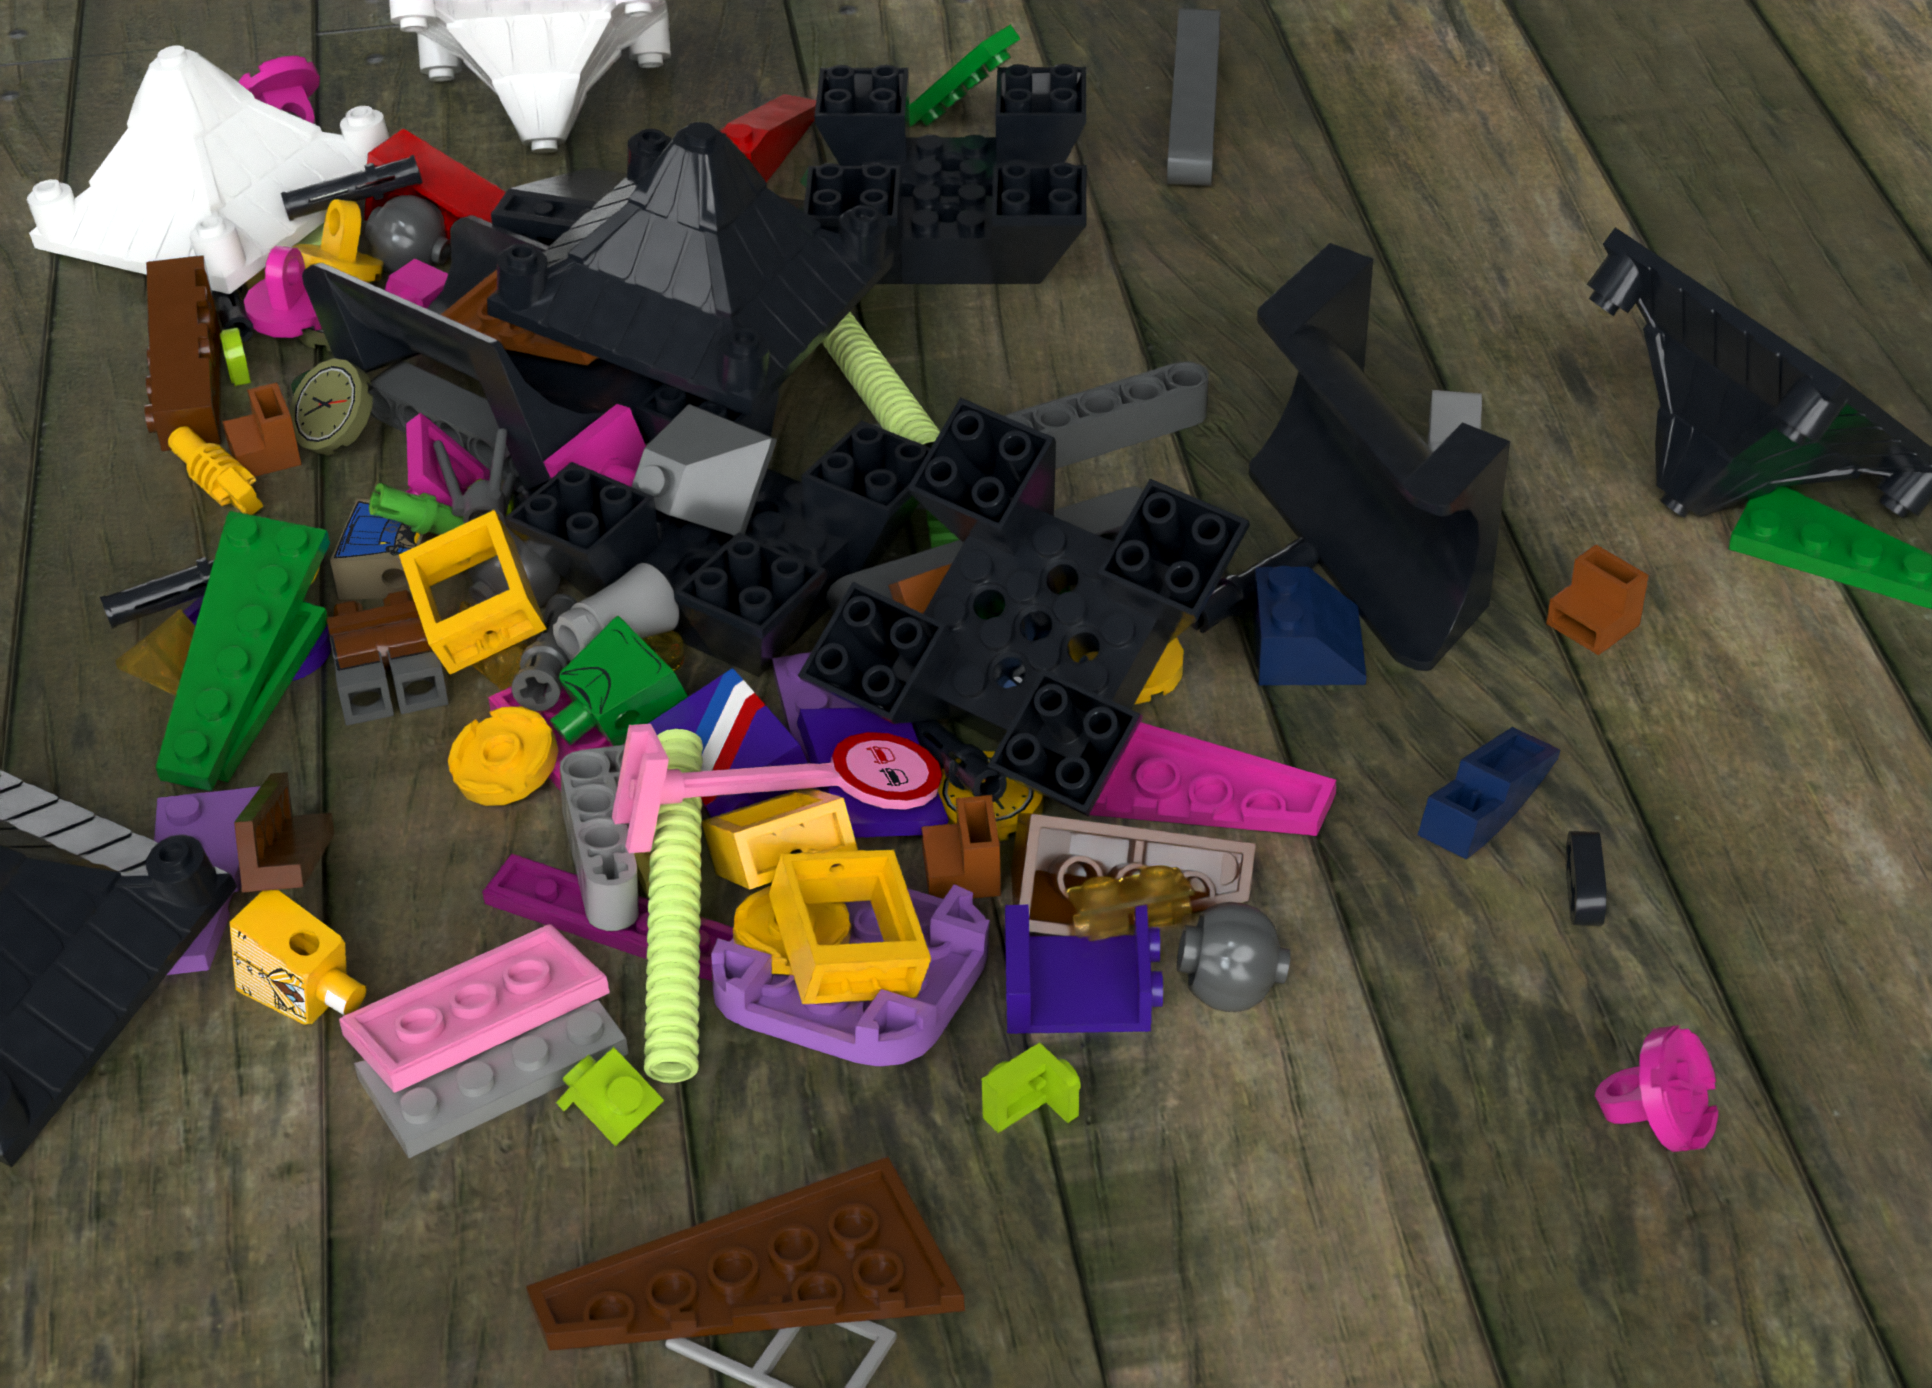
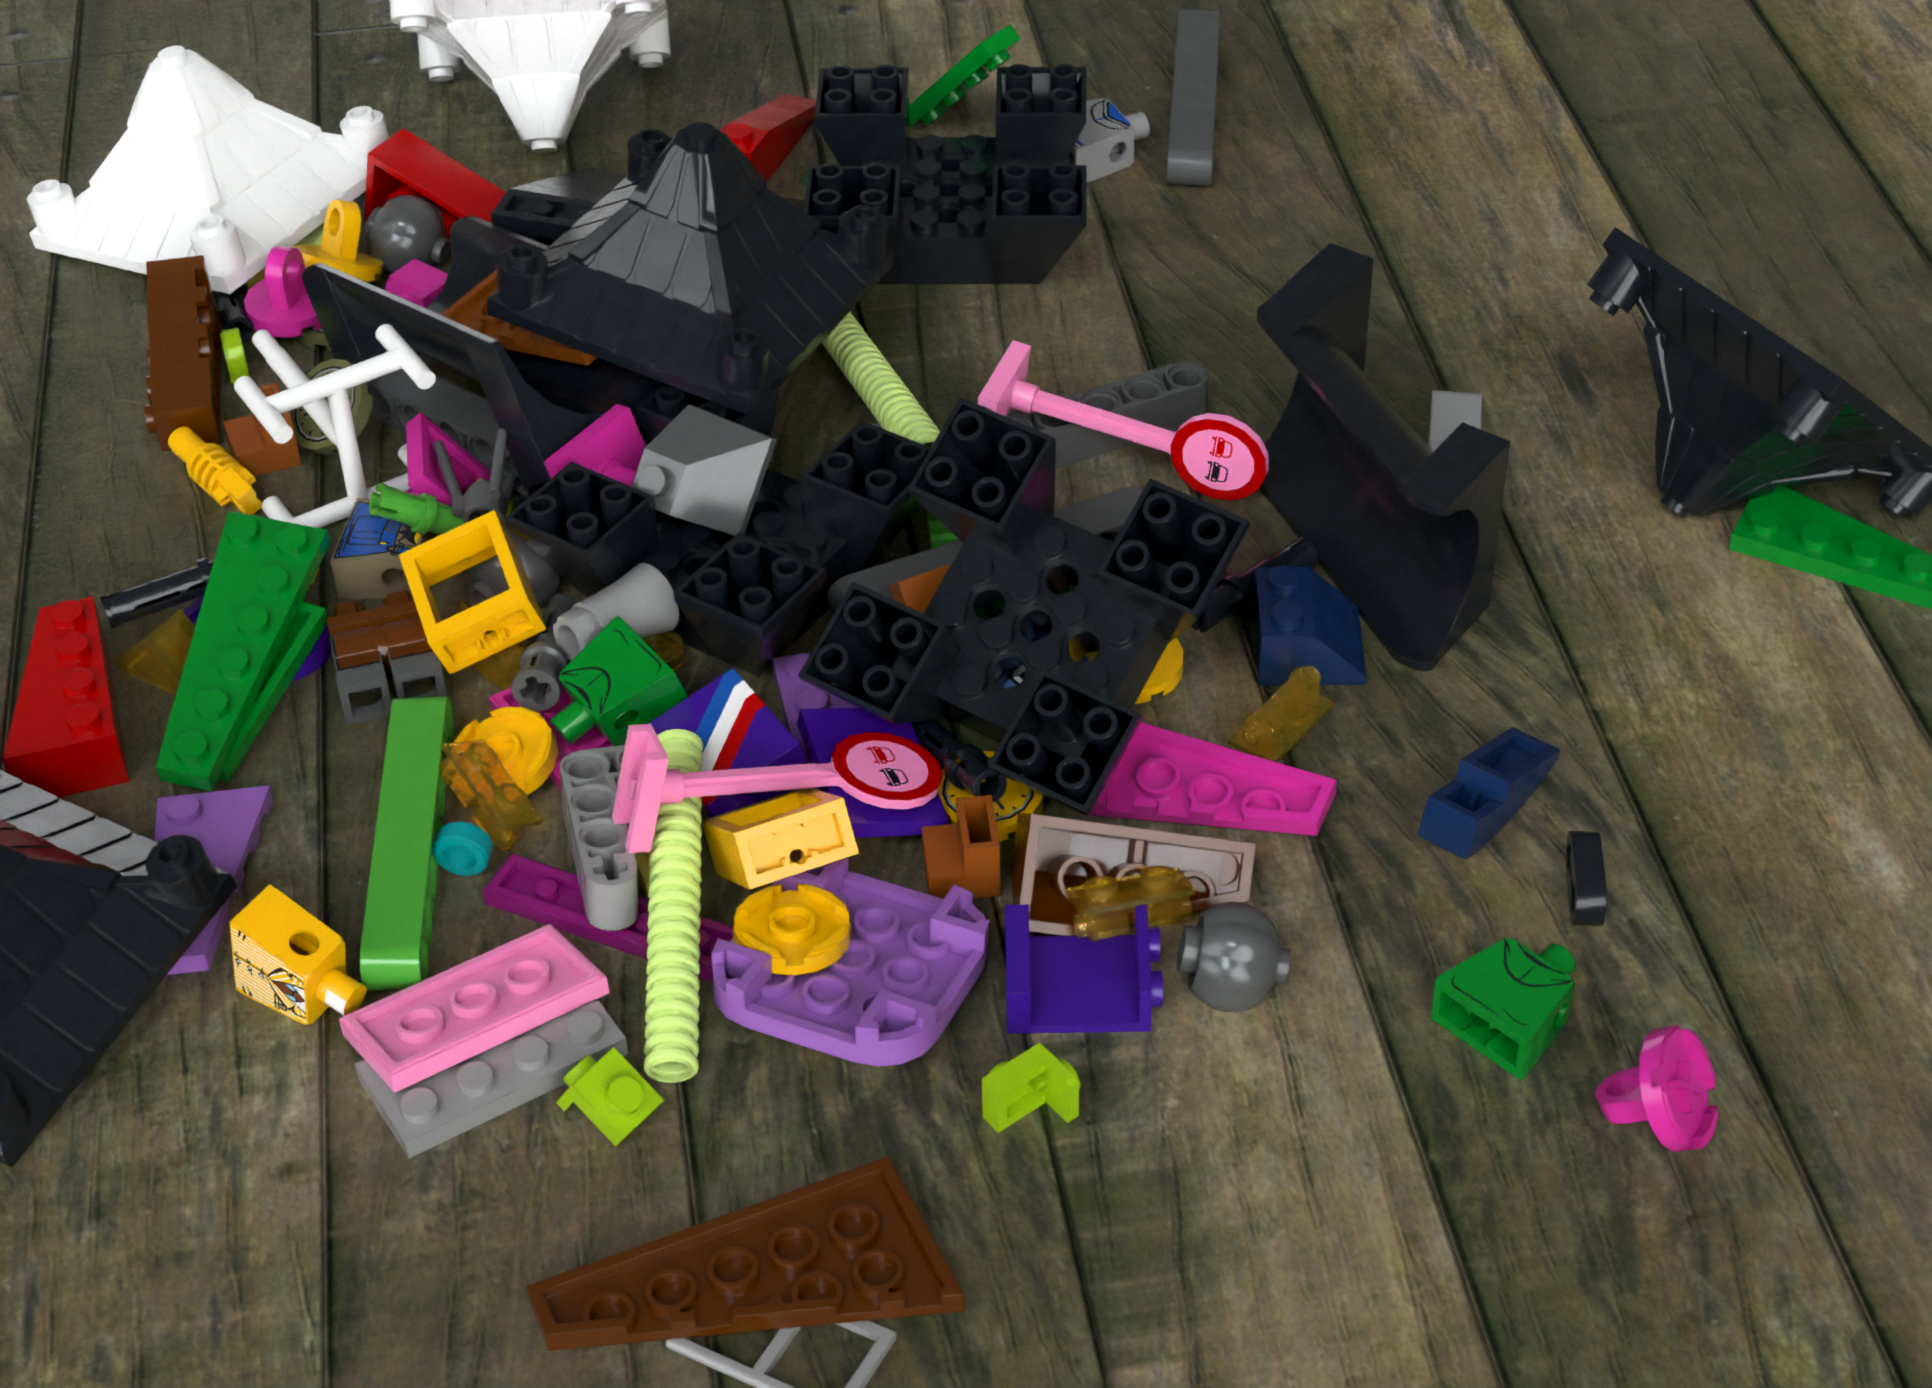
(66, 709): none -> red wedge
(274, 844): reddish brown fence -> none
(285, 85): dark pink tile -> none
(332, 416): none -> white piece
(403, 865): none -> bright green beam
(405, 173): black pin -> none
(462, 848): none -> teal tile
(476, 775): none -> clear yellow hinge
(854, 969): yellow window -> none
(1107, 139): none -> light grey torso
(1208, 450): none -> bright pink piece
(1283, 717): none -> clear yellow hinge
(1507, 1002): none -> green torso
(1600, 602): dark orange piece -> none

